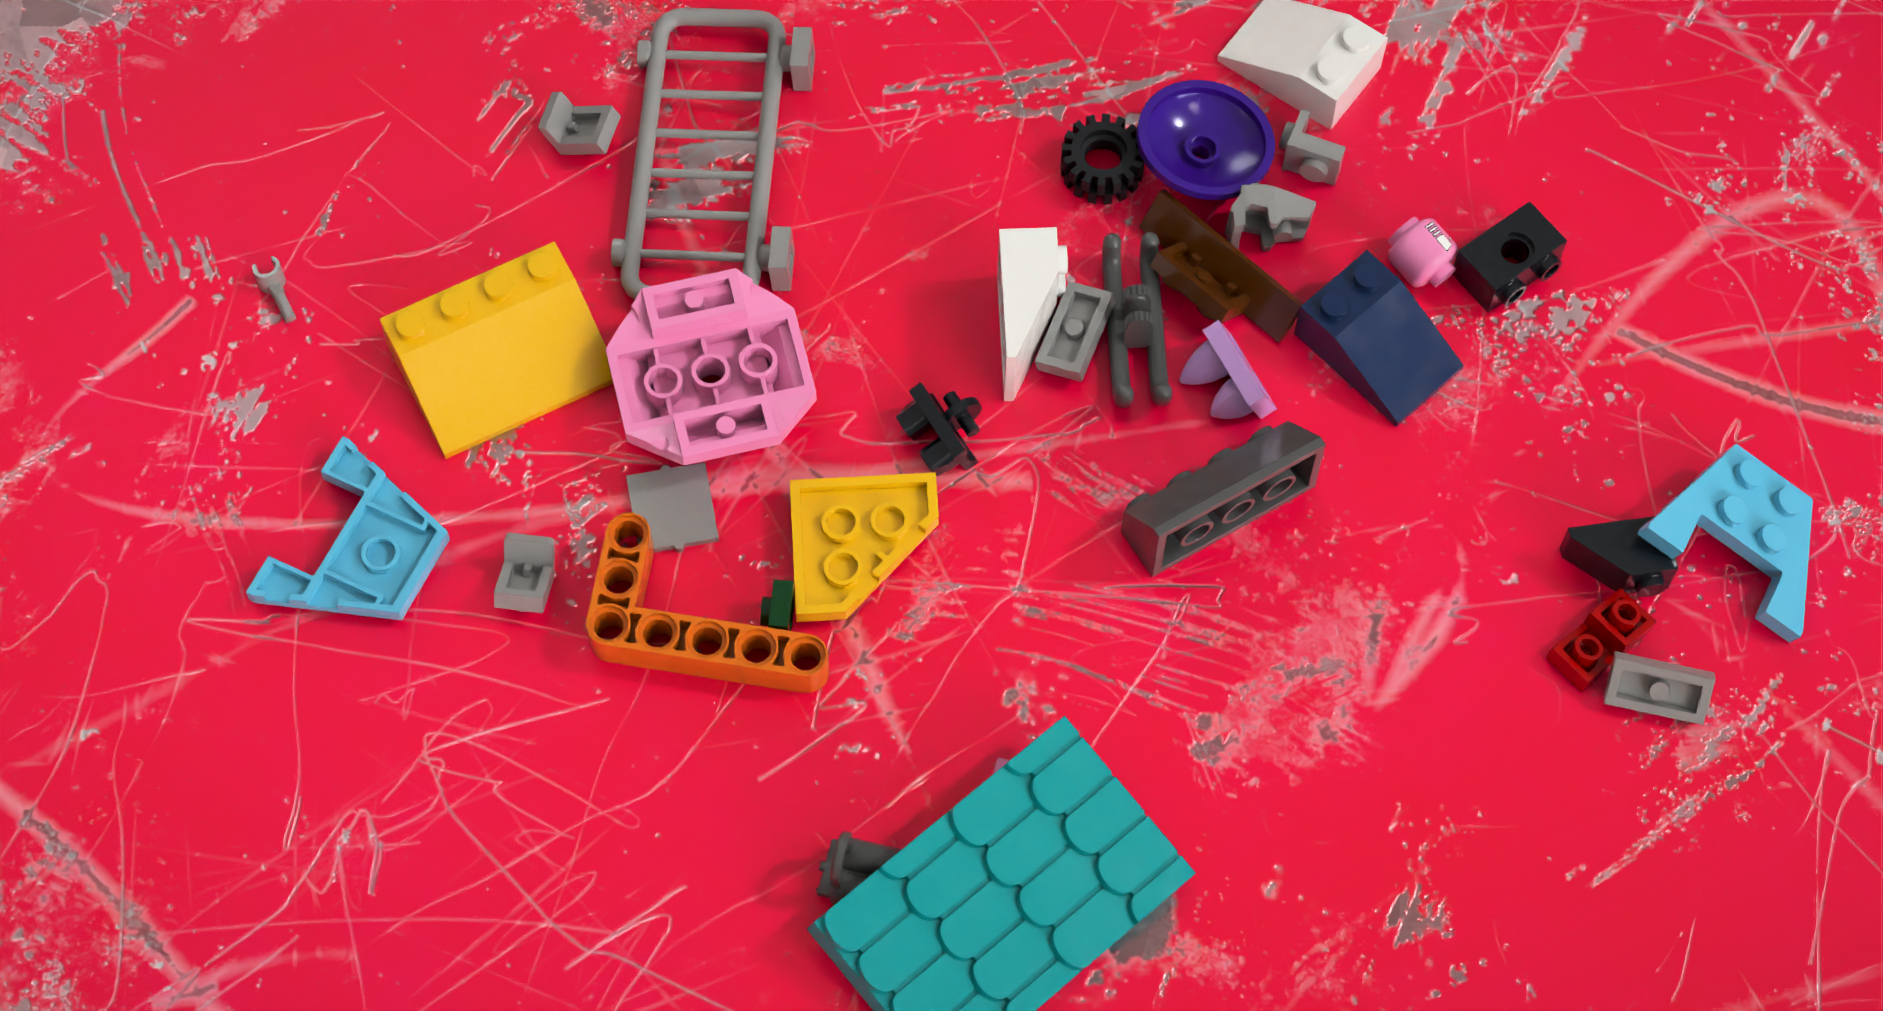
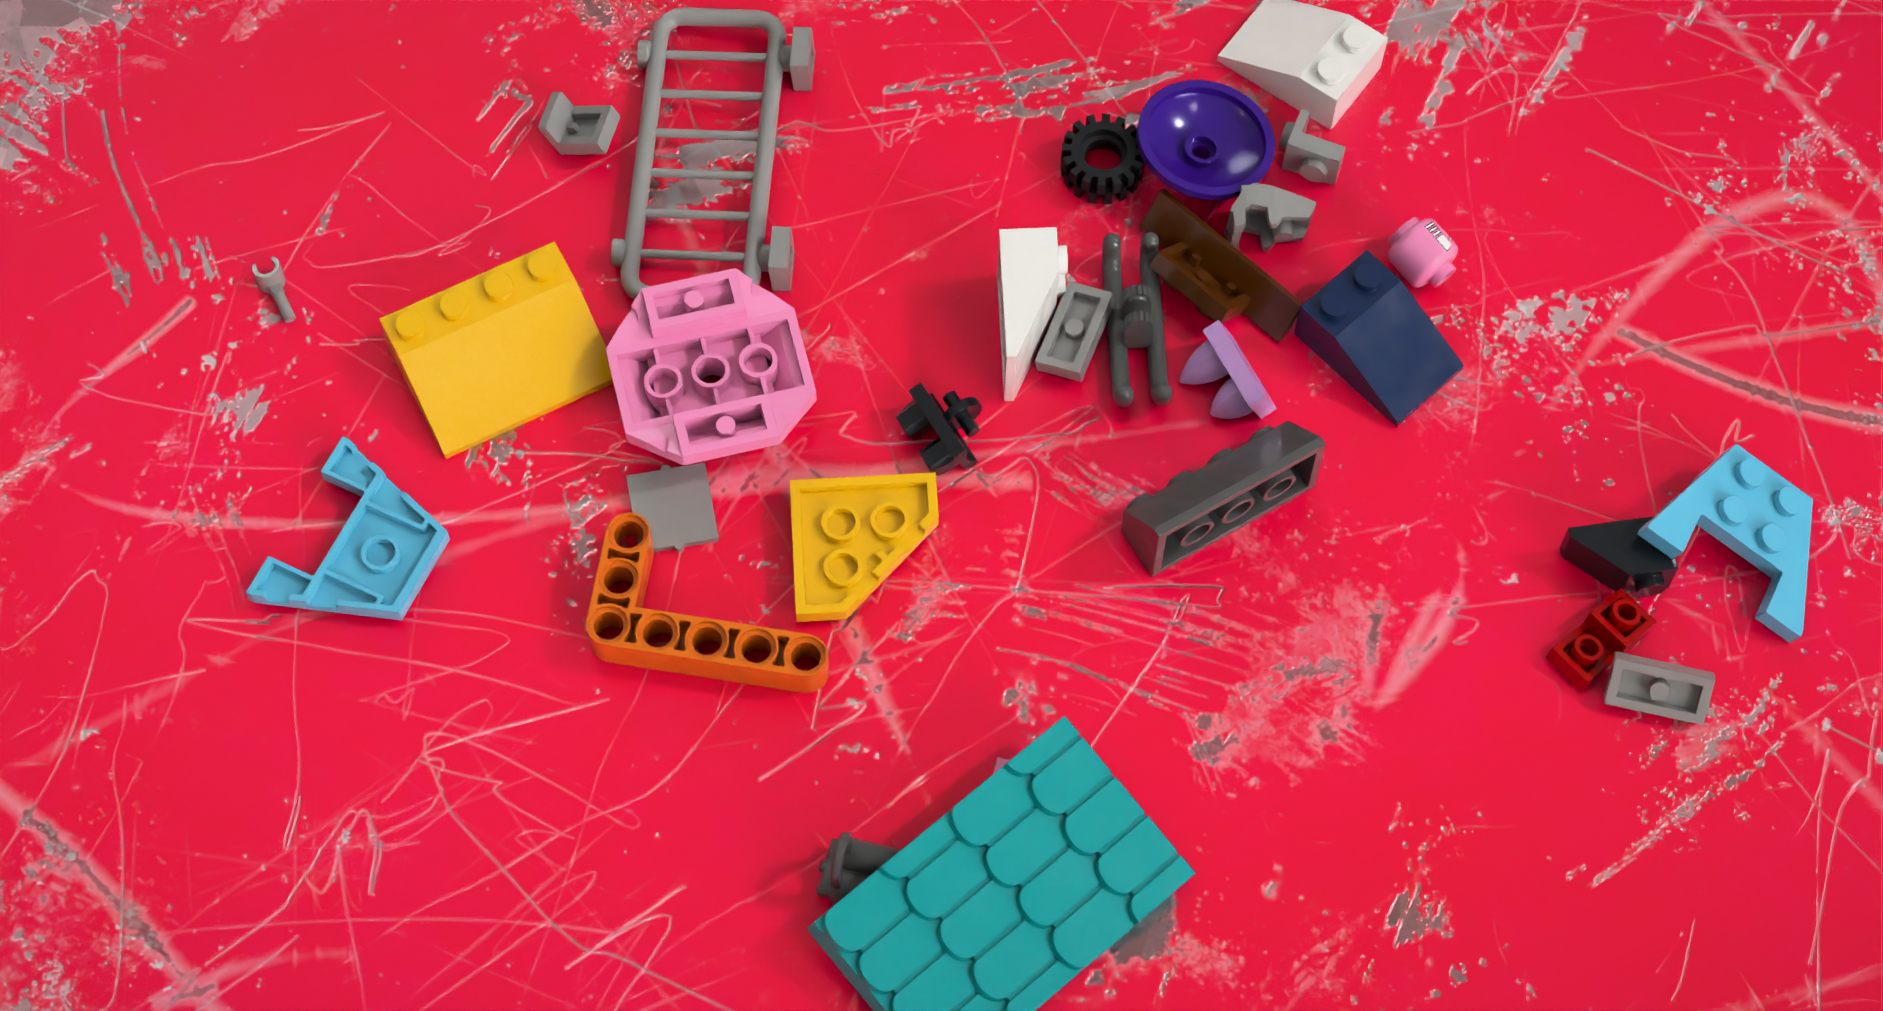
(525, 573): light grey bracket -> none
(779, 609): dark green plate -> none
(1521, 236): black brick -> none

